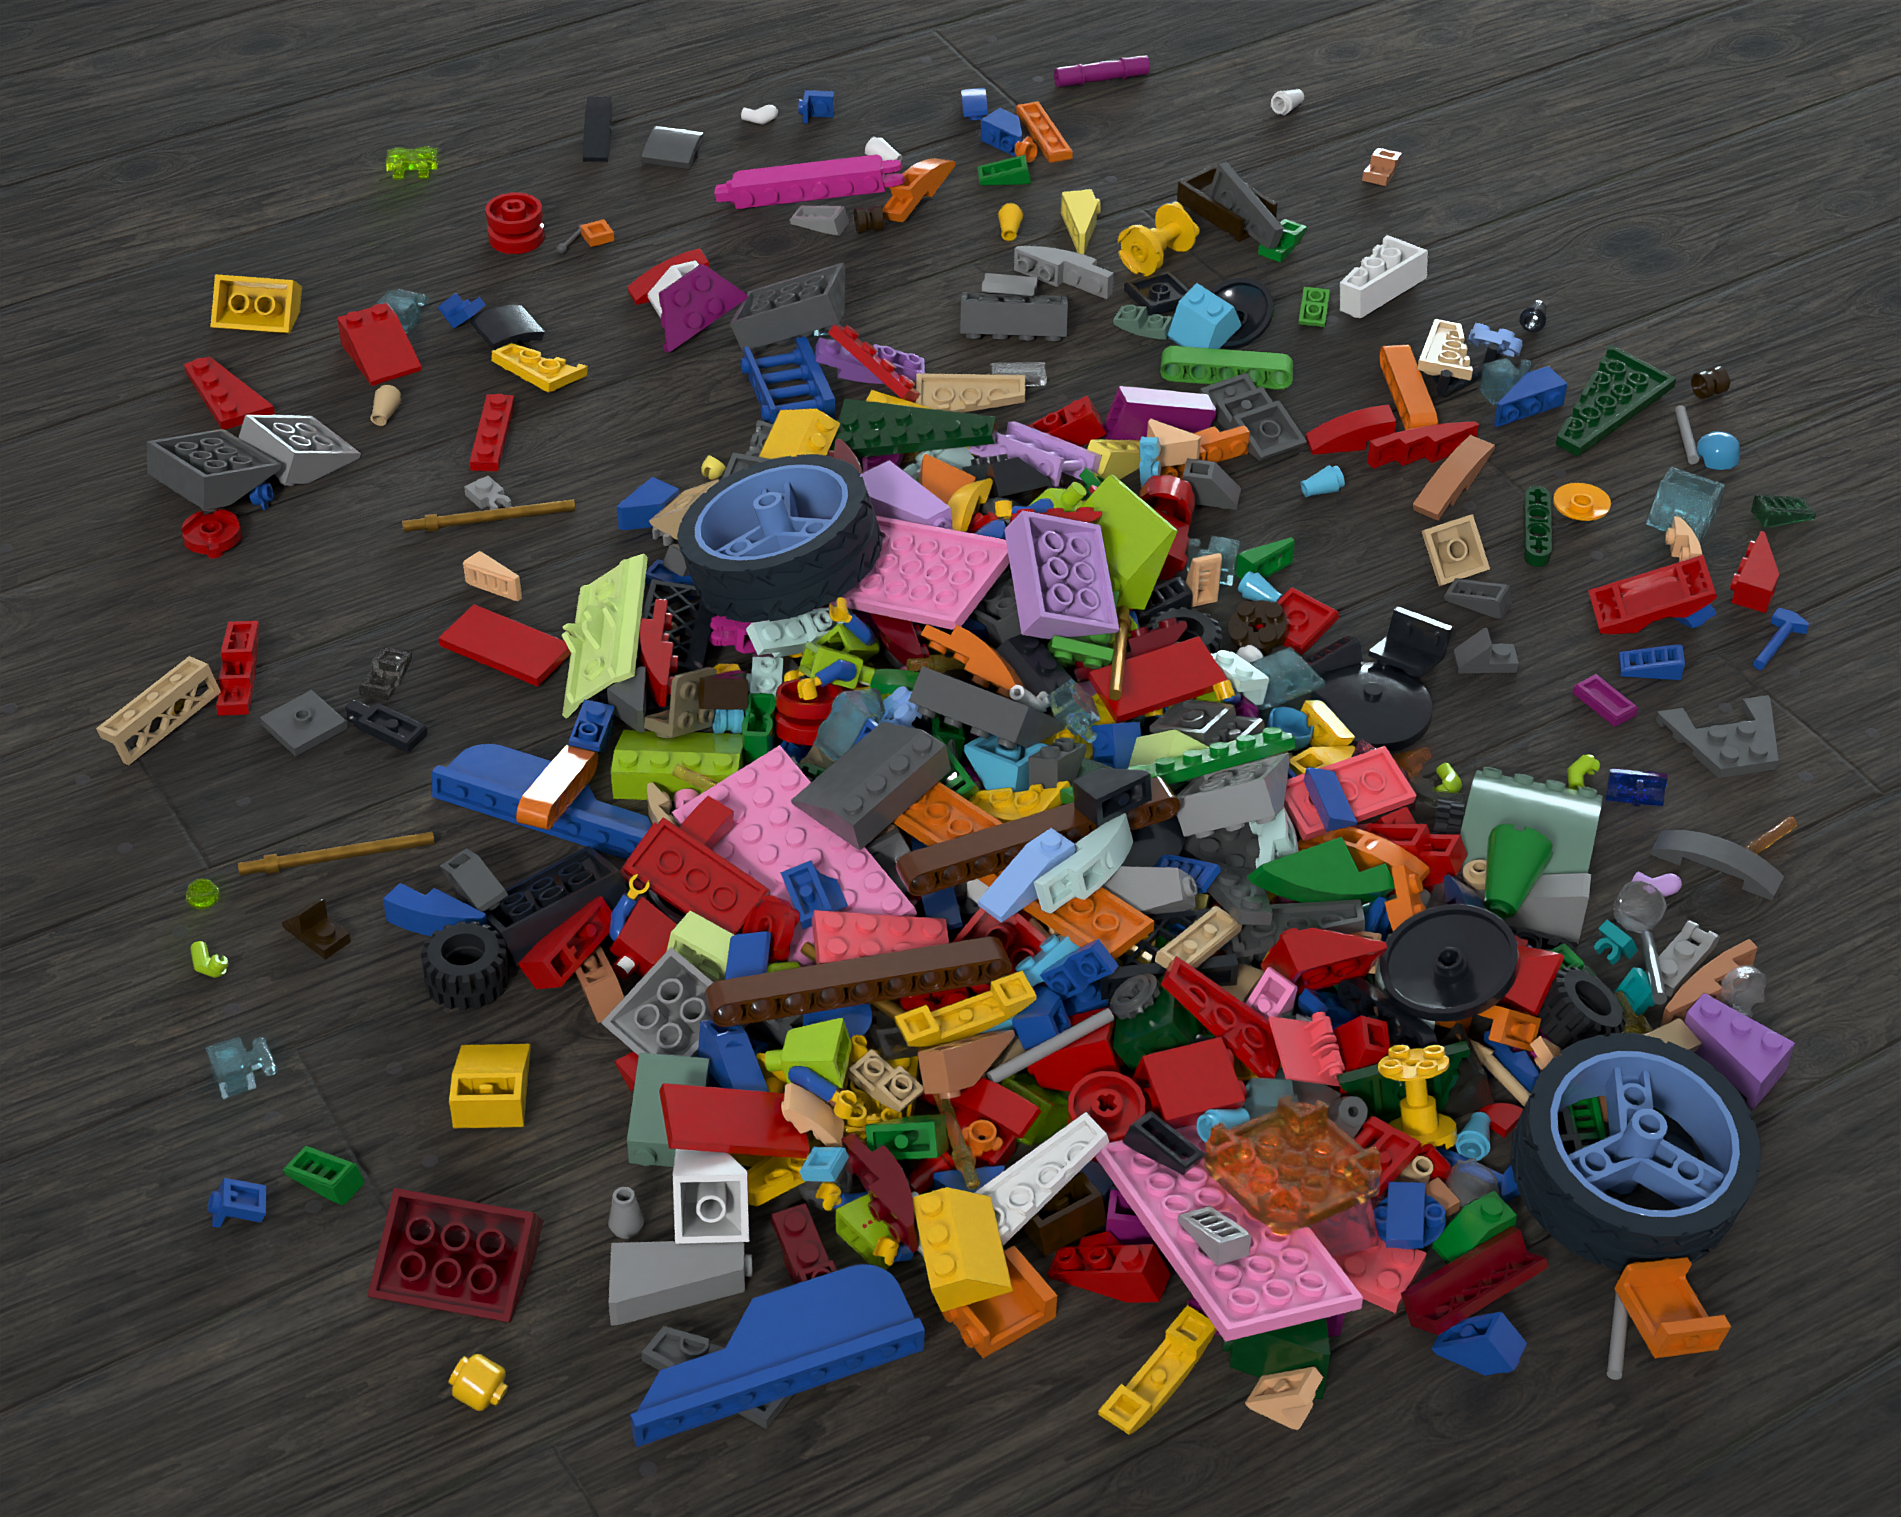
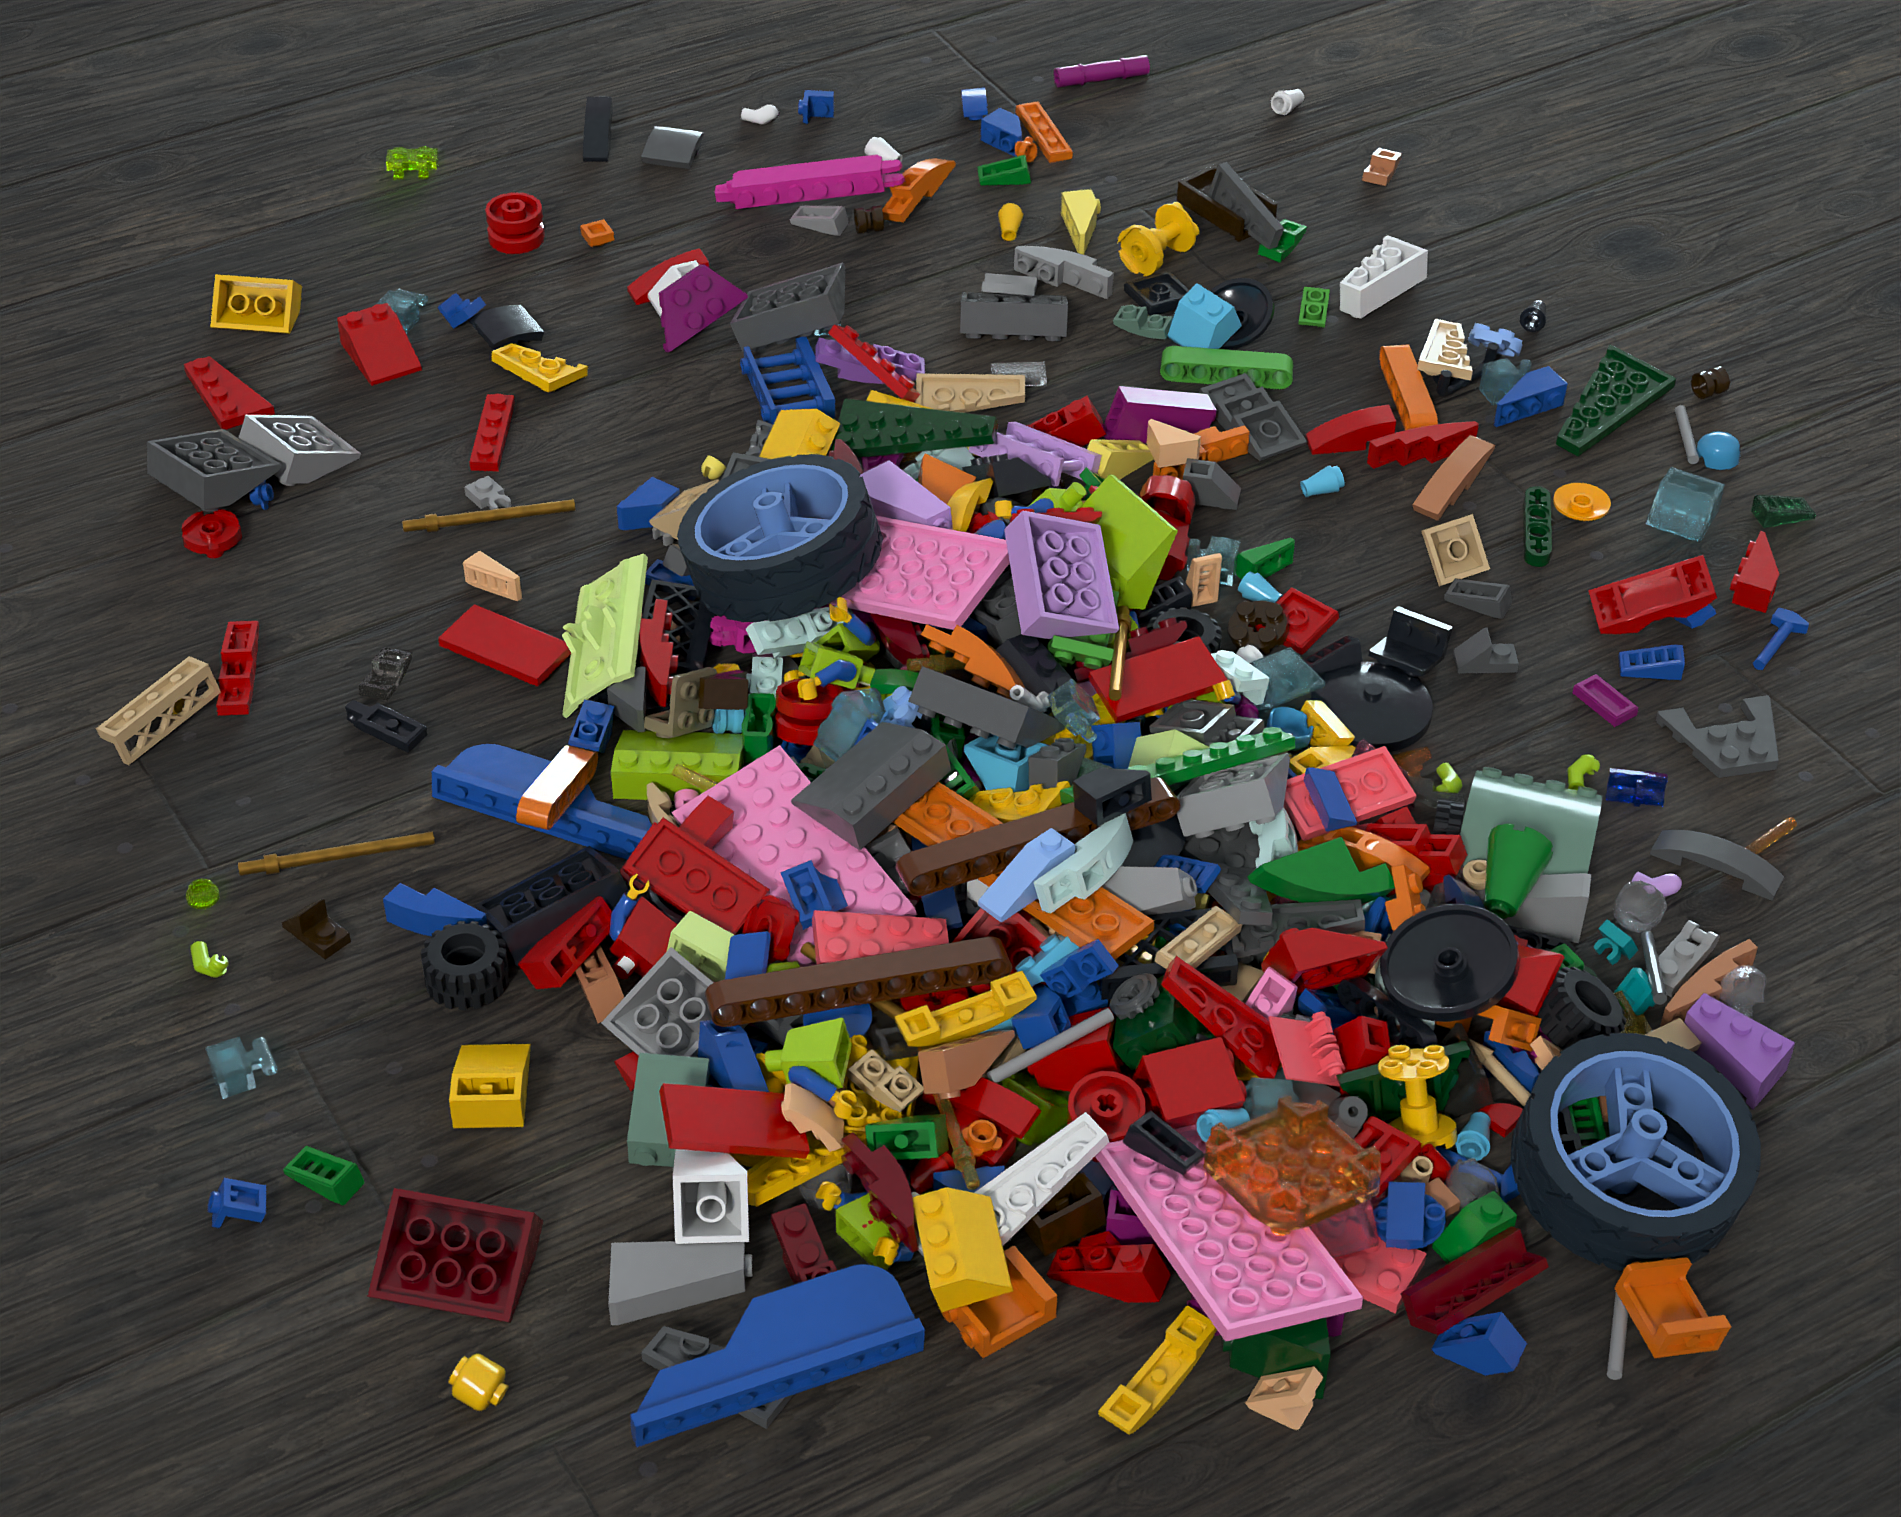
(303, 723): dark grey plate -> none
(386, 401): tan cone -> none
(473, 881): dark grey slope -> none
(561, 248): dark grey hinge -> none
(625, 1214): light grey cone -> none
(824, 1164): medium azure tile -> none
(1148, 466): medium azure hinge -> none
(1216, 1234): light grey slope -> none
(1682, 540): light nougat slope -> none

